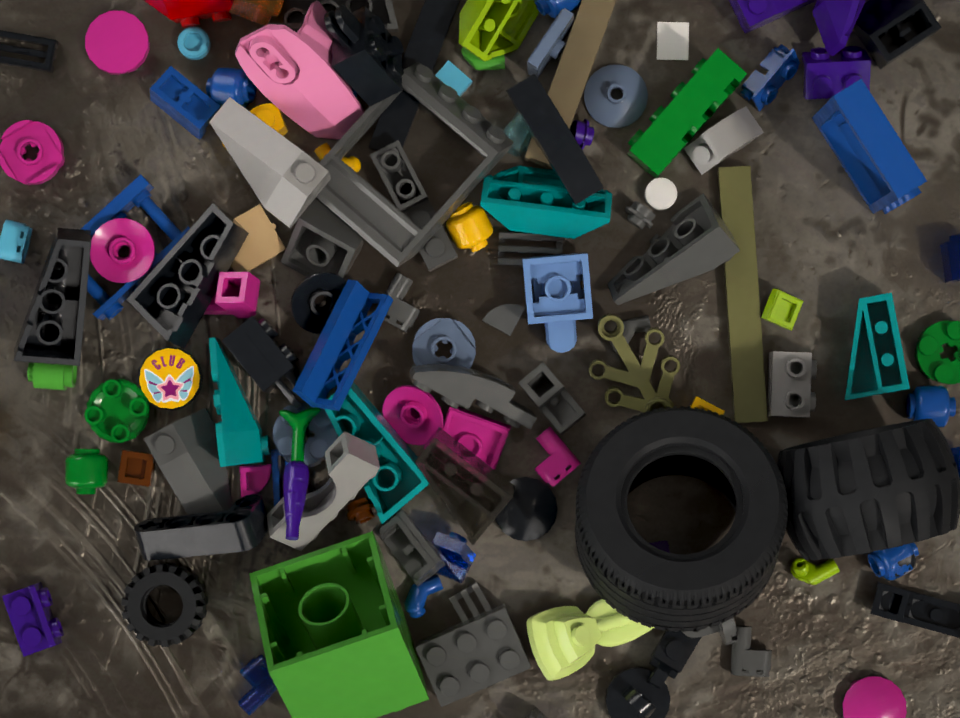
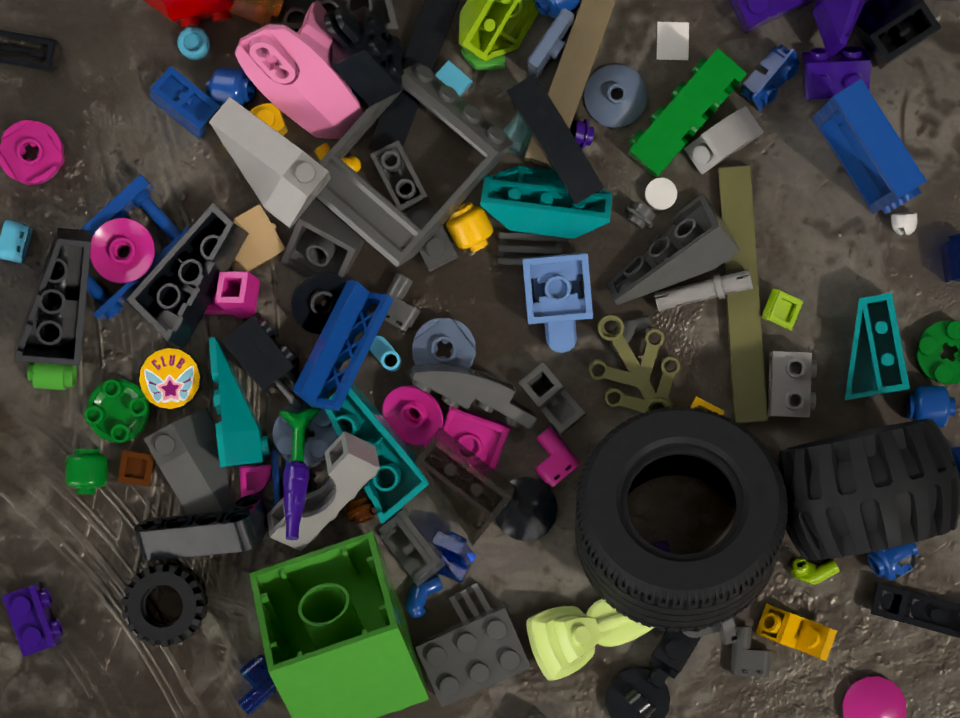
(117, 42): dark pink tile -> none
(381, 350): none -> medium azure piece
(504, 317): dark grey tile -> none
(703, 290): none -> light grey pin
(796, 632): none -> yellow slope
(904, 222): none -> white hinge

